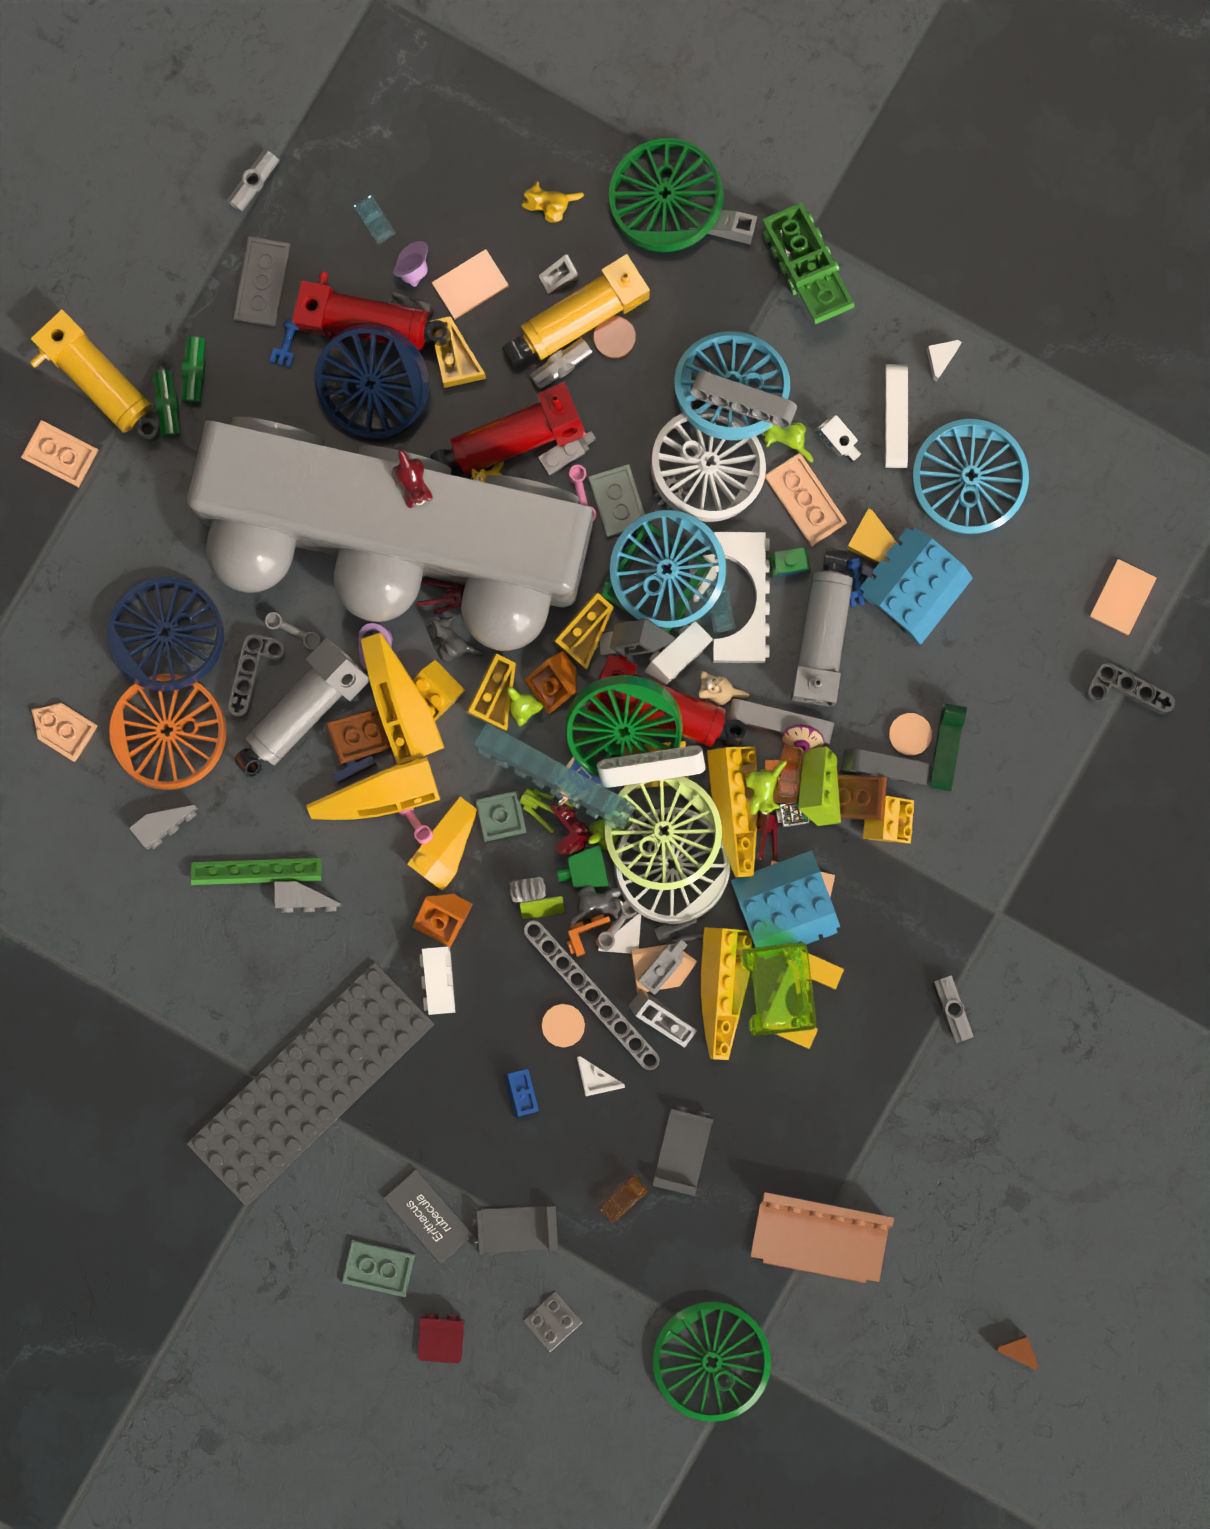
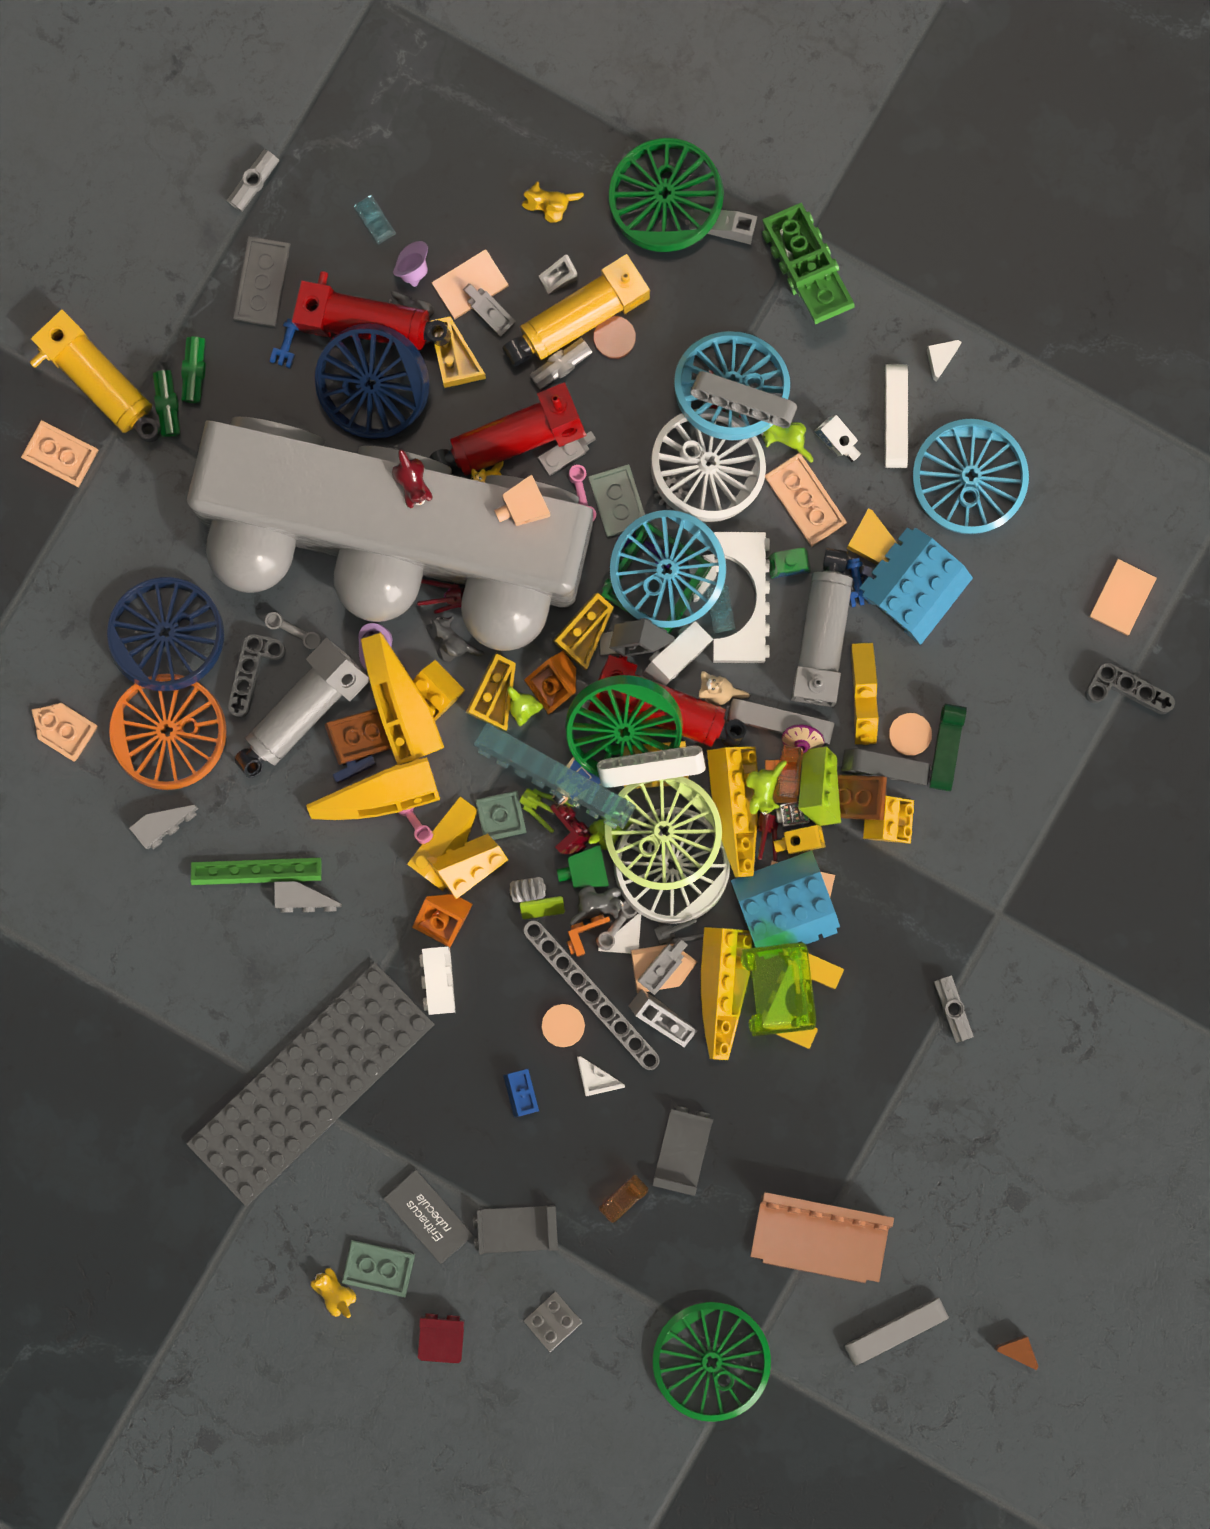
(336, 1297): none -> yellow animal
(468, 865): none -> yellow wedge
(489, 310): none -> light grey hinge
(523, 503): none -> light nougat torso
(810, 839): none -> yellow torso
(864, 693): none -> yellow arch
(896, 1331): none -> light grey beam

